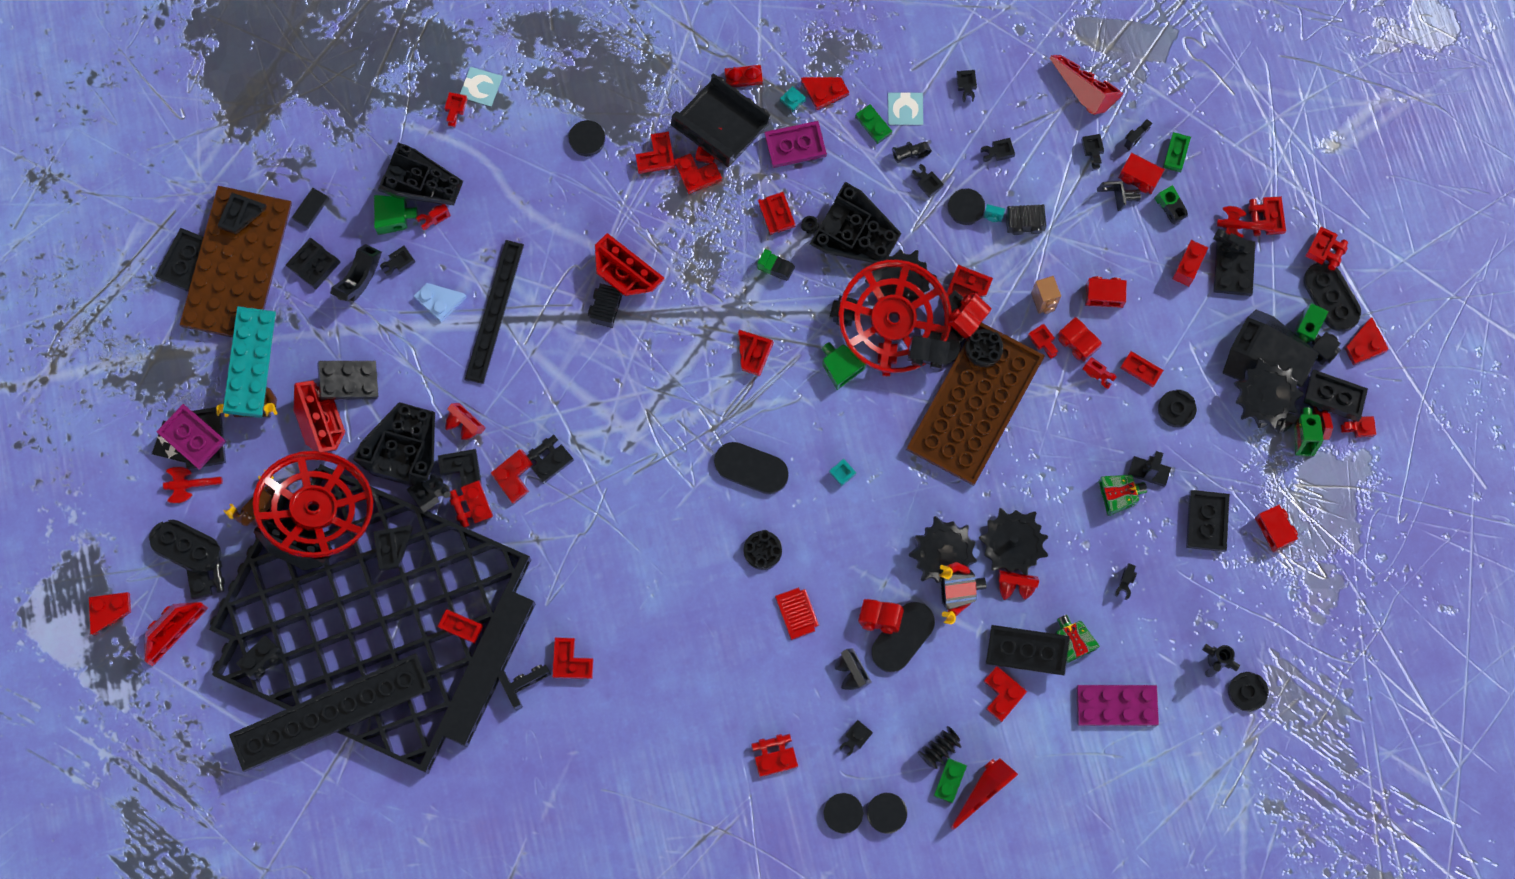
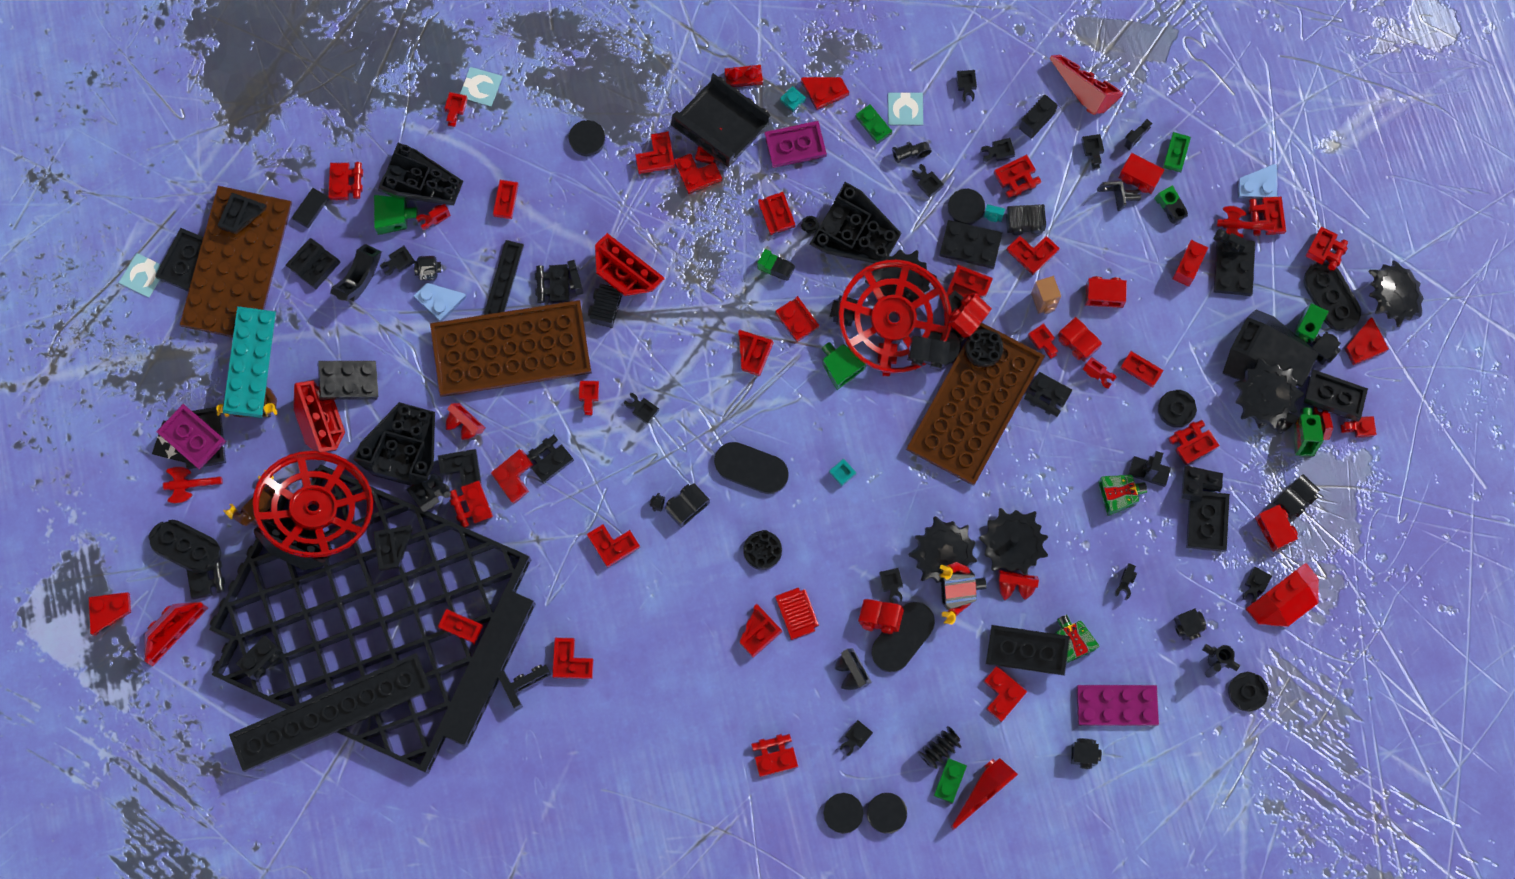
(141, 275): none -> medium azure sticker
(339, 181): none -> red plate
(427, 267): none -> black head
(505, 199): none -> red plate
(510, 348): none -> reddish brown plate
(559, 283): none -> black plate
(575, 281): none -> black plate
(588, 393): none -> red plate
(612, 550): none -> red plate
(642, 410): none -> black plate
(657, 502): none -> black plate
(687, 504): none -> black brick
(759, 632): none -> red wing
(797, 319): none -> red plate
(891, 582): none -> black plate
(970, 244): none -> black plate
(1016, 171): none -> red plate
(1031, 257): none -> red plate
(1037, 116): none -> black brick
(1051, 390): none -> black plate
(1085, 753): none -> black brick
(1190, 624): none -> black brick
(1196, 447): none -> red plate
(1198, 479): none -> black plate
(1257, 582): none -> black plate
(1259, 184): none -> light blue wing
(1287, 599): none -> red wedge
(1297, 495): none -> black brick
(1396, 292): none -> black piece

